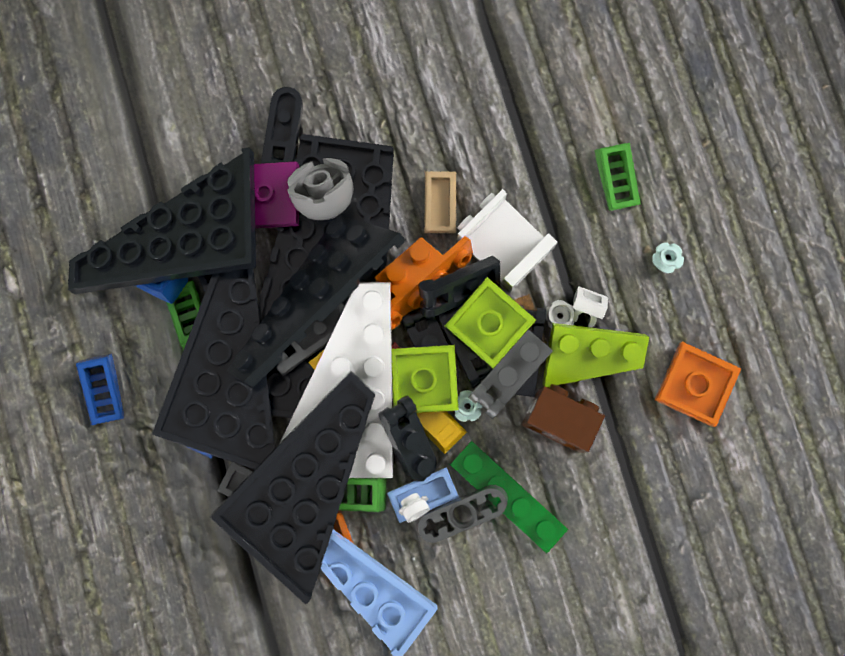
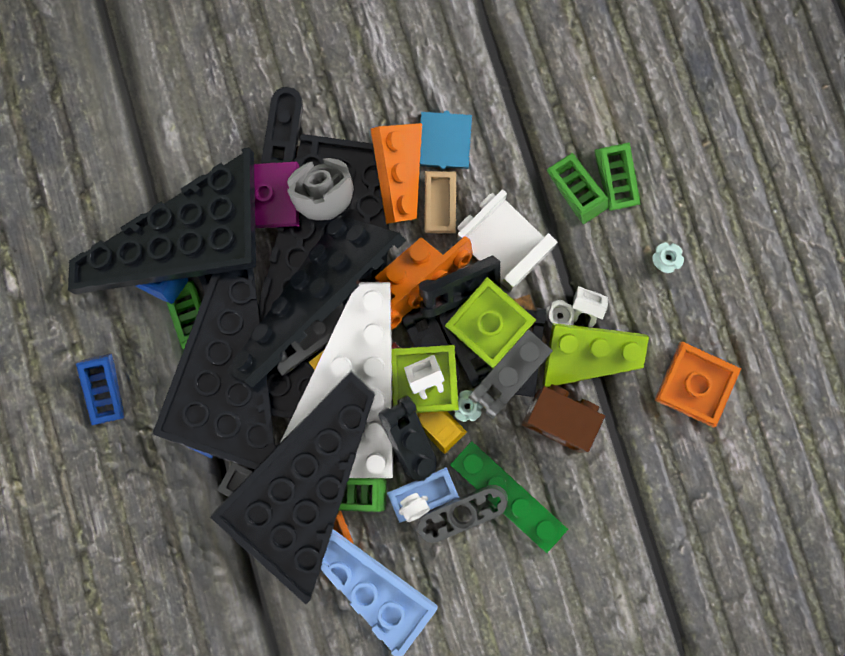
(398, 167): none -> orange wing
(424, 375): none -> white tile
(445, 140): none -> dark azure piece
(593, 208): none -> bright green slope

